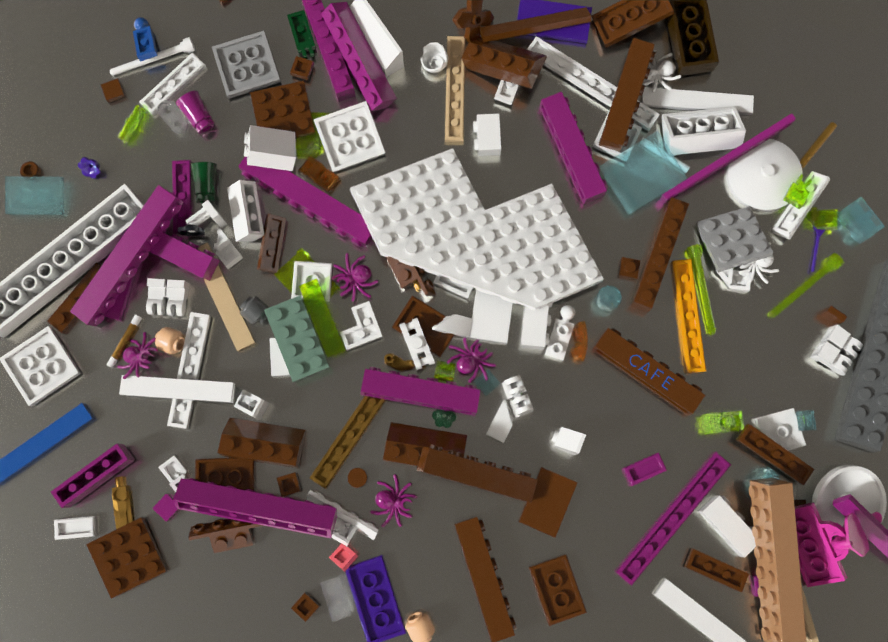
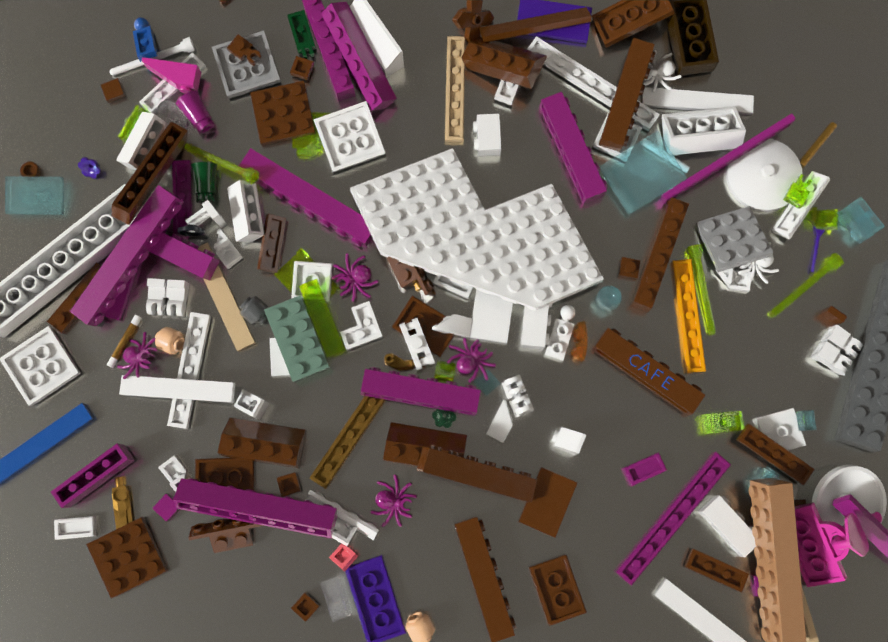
(141, 140): none -> white brick
(149, 173): none -> reddish brown brick
(180, 75): none -> dark pink slope
(243, 49): none -> reddish brown plate
(248, 174): none -> clear neon green piece
(270, 148): white brick -> none
(319, 174): clear orange slope -> none
(357, 477): reddish brown tile -> none
(434, 57): white hair -> none

